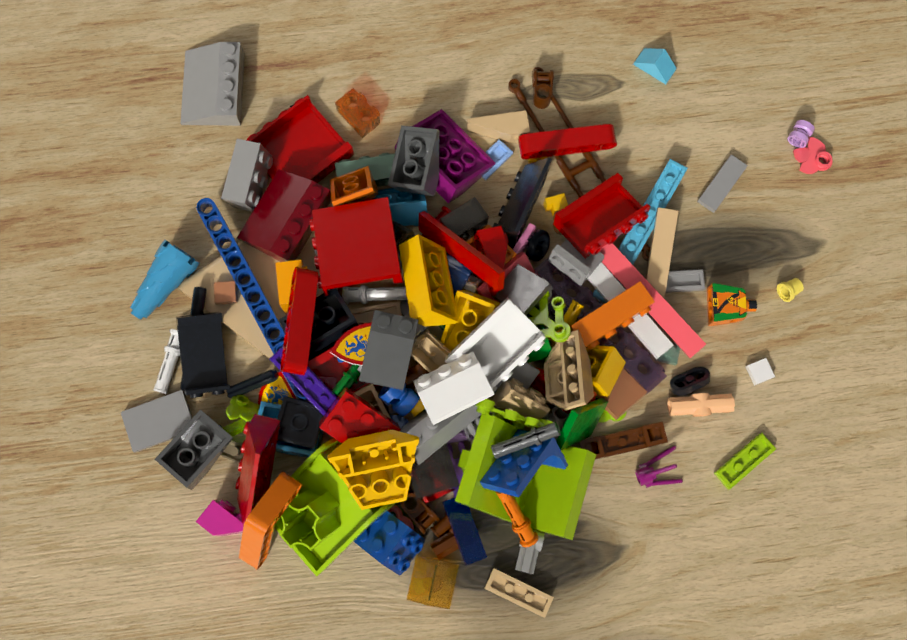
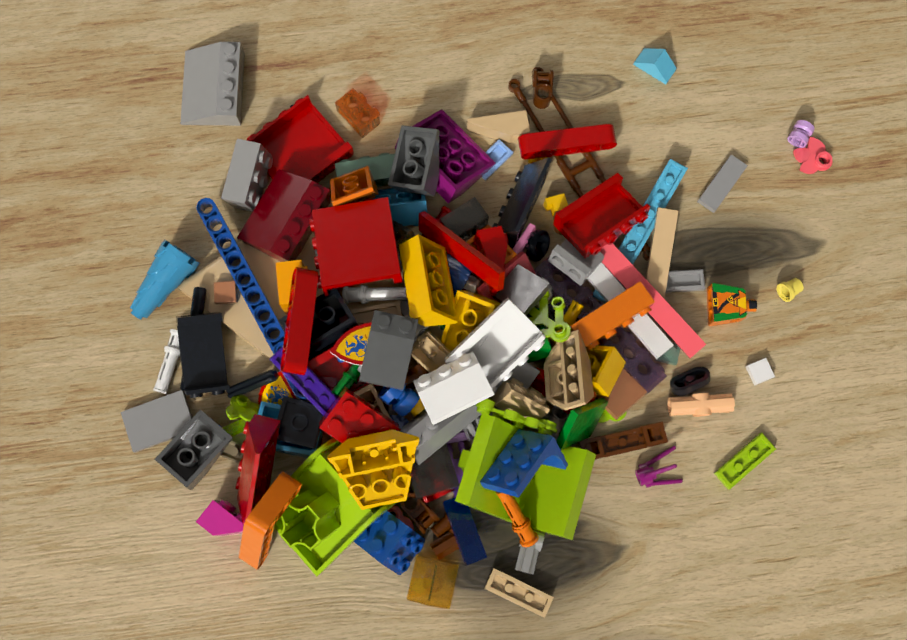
(525, 440): dark grey pin -> none

